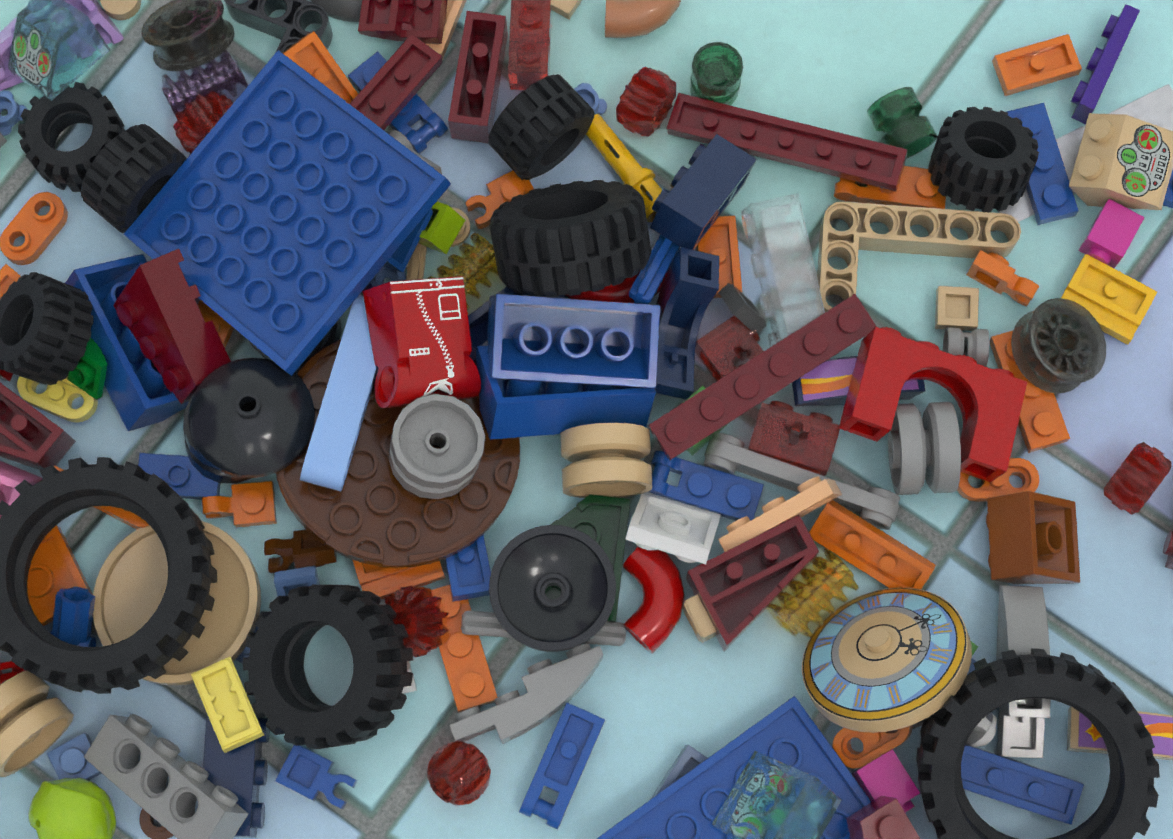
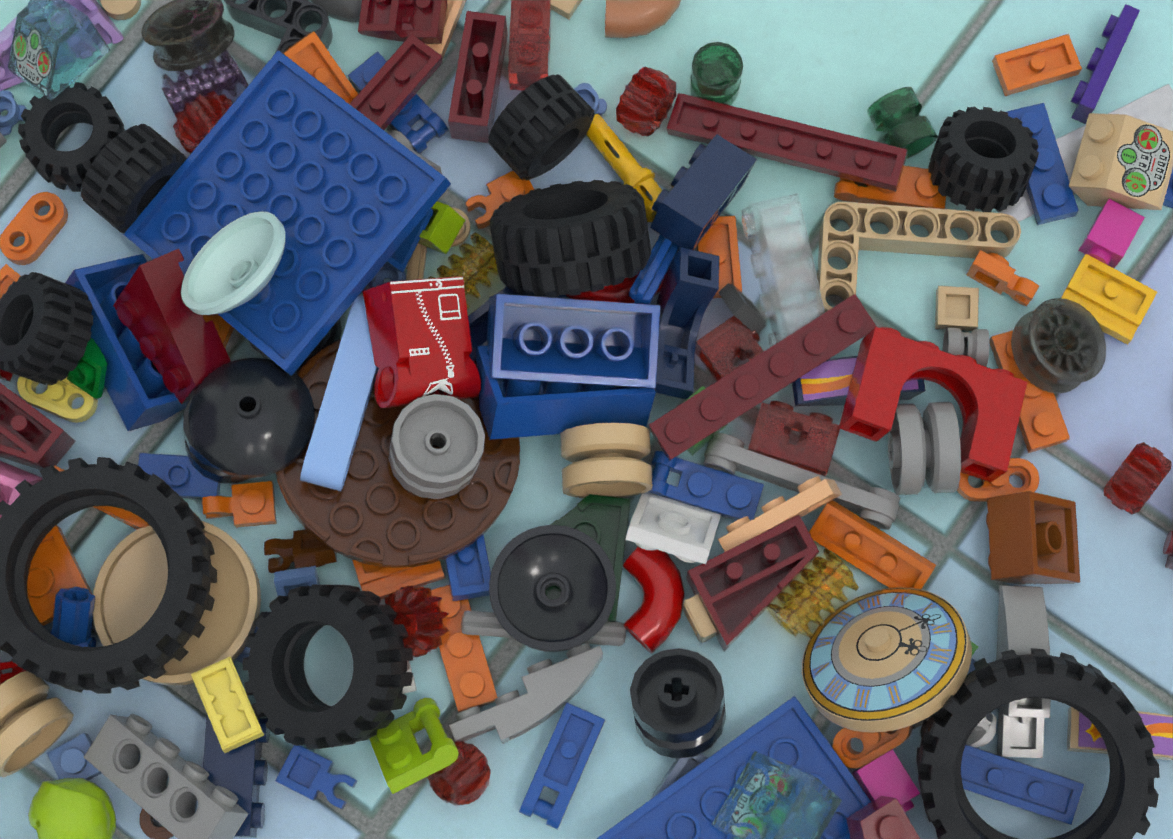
(234, 264): none -> light aqua dish
(400, 752): none -> lime plate
(678, 703): none -> black wheel

